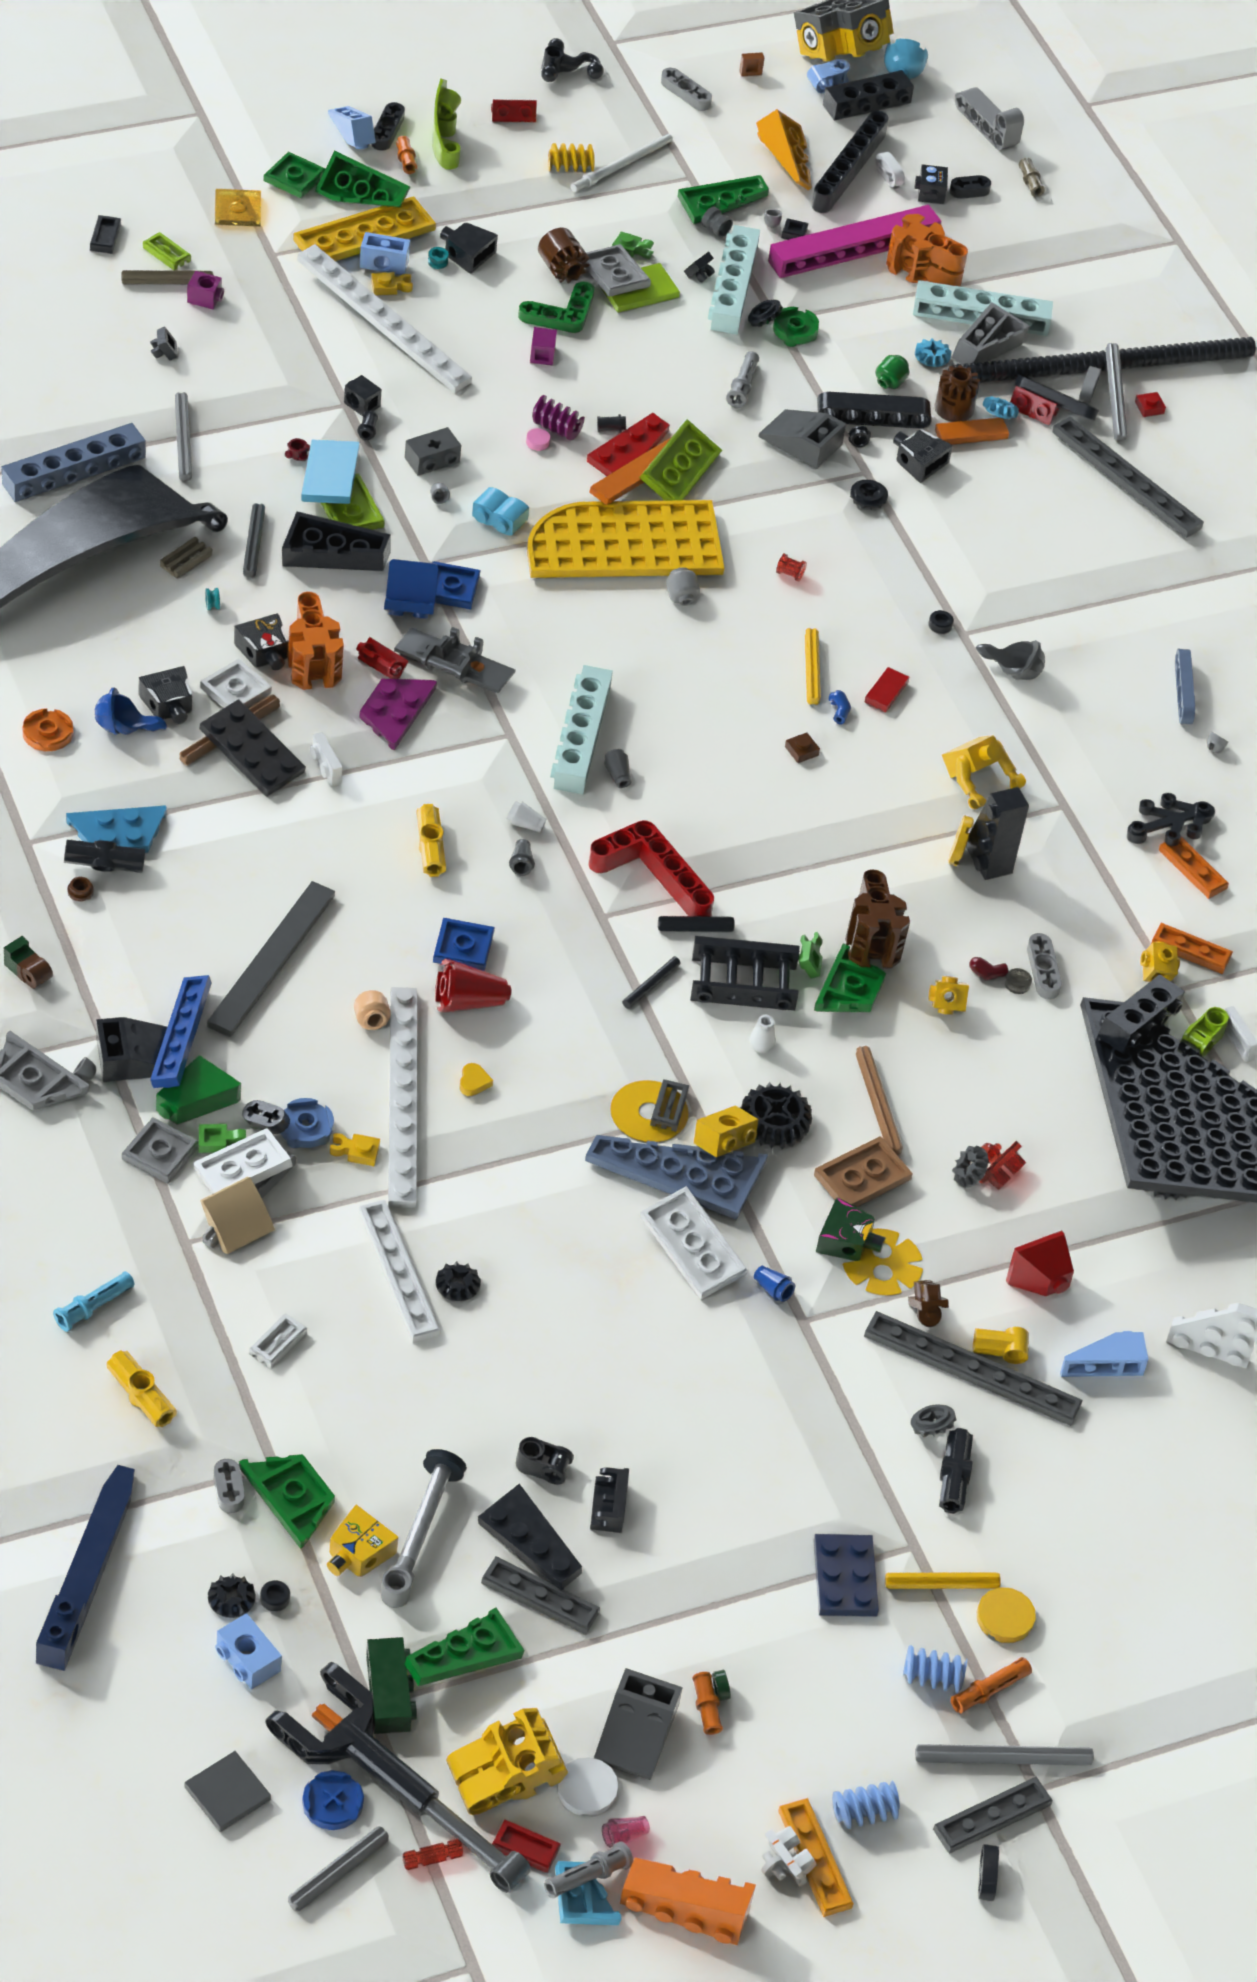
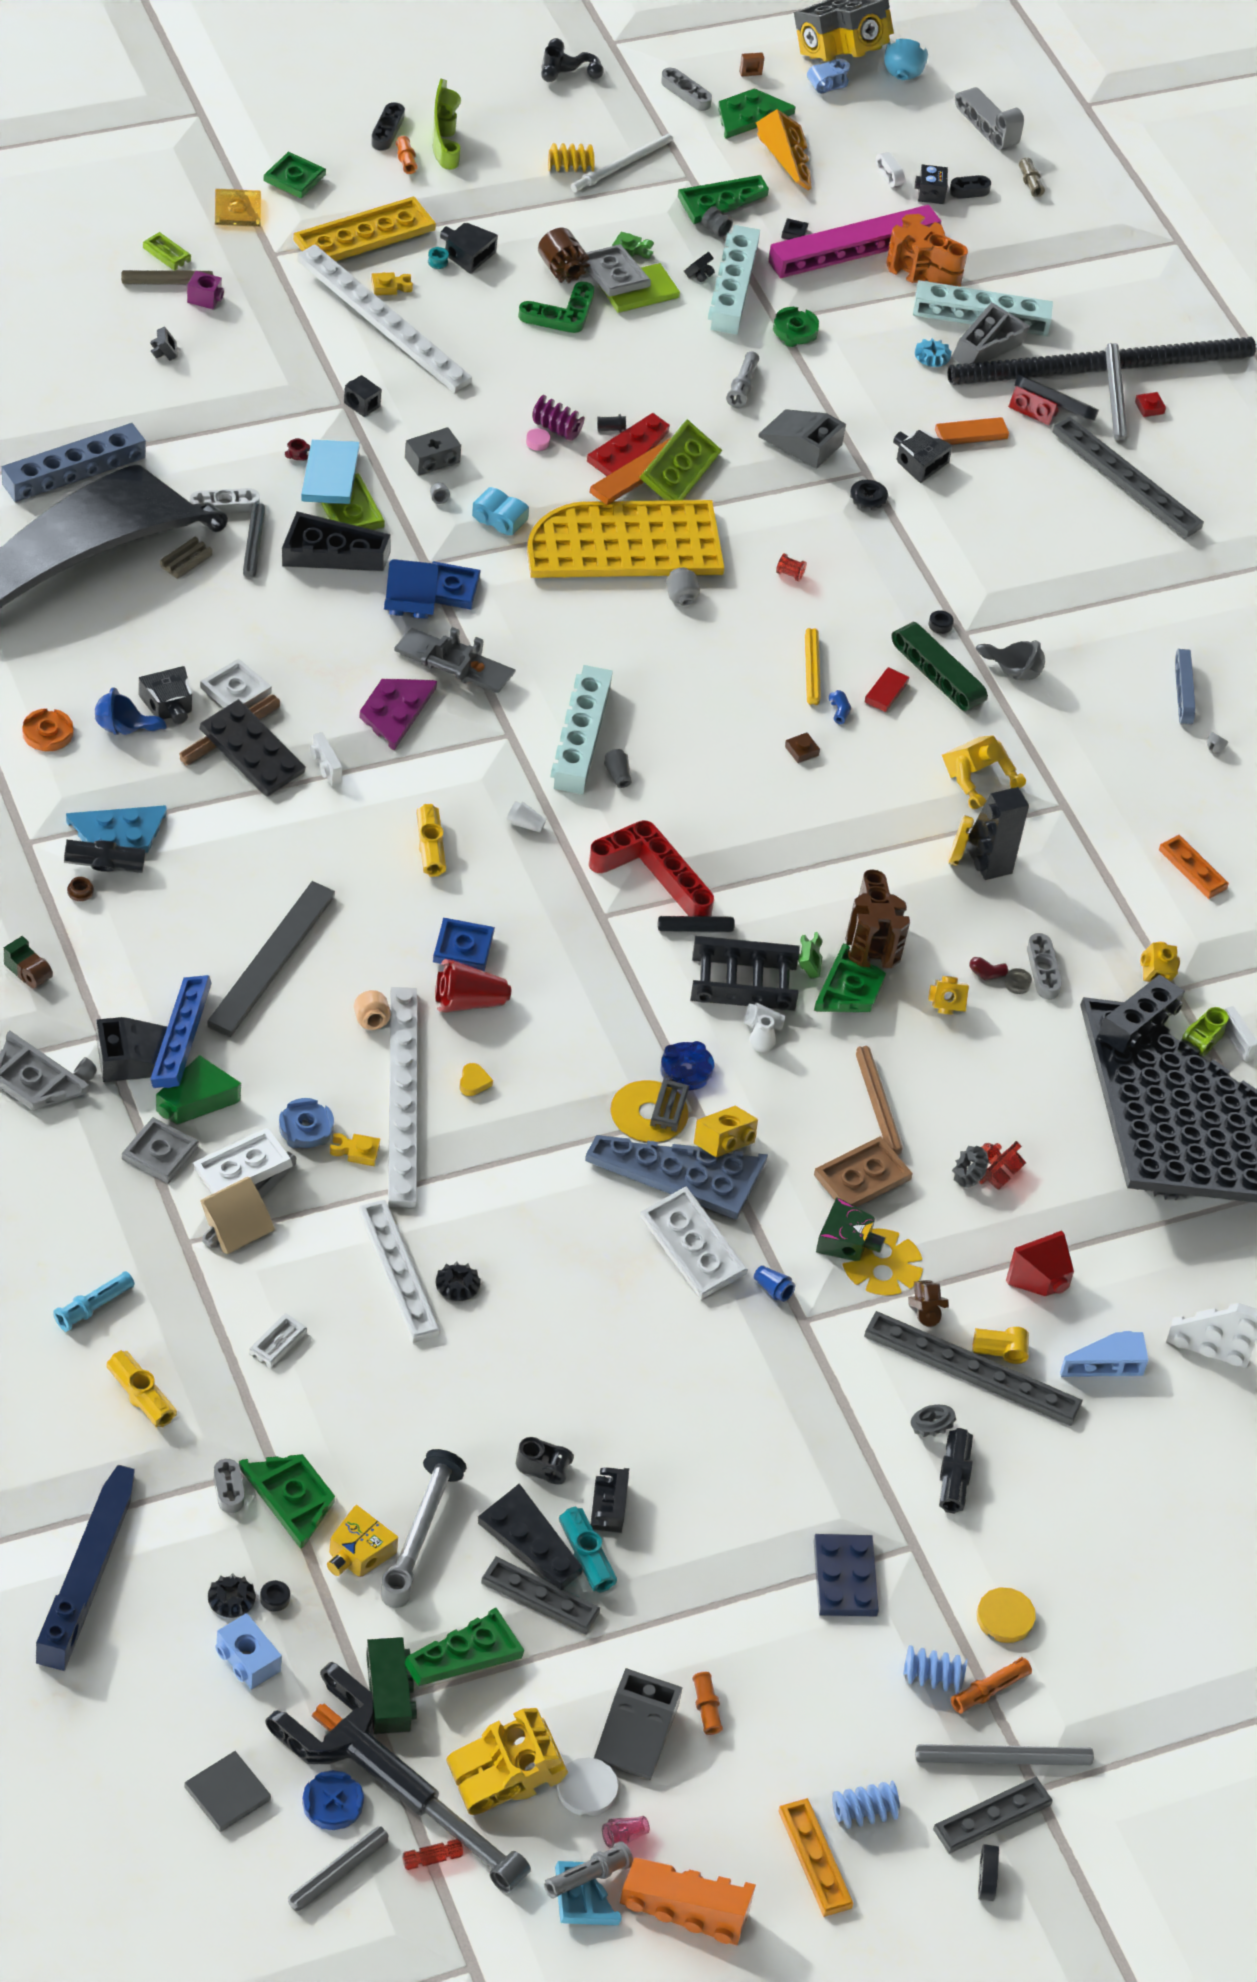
(105, 234): black tile -> none
(183, 436): light grey axle -> none
(212, 598): teal bush -> none
(216, 1137): bright green plate -> none
(239, 494): none -> white beam
(263, 641): torso -> none
(269, 1111): black beam -> none
(314, 645): orange connector -> none
(354, 126): light blue slope -> none
(356, 183): green wedge -> none
(367, 428): black pin -> none
(381, 658): red hinge -> none
(384, 253): light blue brick -> none
(513, 110): red hinge -> none
(522, 858): dark grey cone -> none
(535, 1848): red tile -> none
(543, 346): magenta brick -> none
(593, 1562): none -> teal piece
(651, 982): black bar -> none
(687, 1052): none -> clear blue plate
(721, 1685): dark green tile -> none
(743, 110): none -> green wing
(755, 1011): none -> white cone
(765, 312): black gear -> none
(772, 217): light grey hinge -> none
(775, 1109): black gear -> none
(797, 1866): white hips -> none
(850, 162): black beam -> none
(859, 436): black plate -> none
(868, 95): black brick -> none
(876, 409): black beam -> none
(892, 371): green head -> none
(939, 666): none -> dark green beam
(943, 1580): yellow axle -> none
(957, 394): reddish brown gear -> none
(1000, 407): medium azure gear -> none
(1089, 384): light grey beam -> none
(1194, 948): orange tile -> none
(1199, 812): black plant -> none

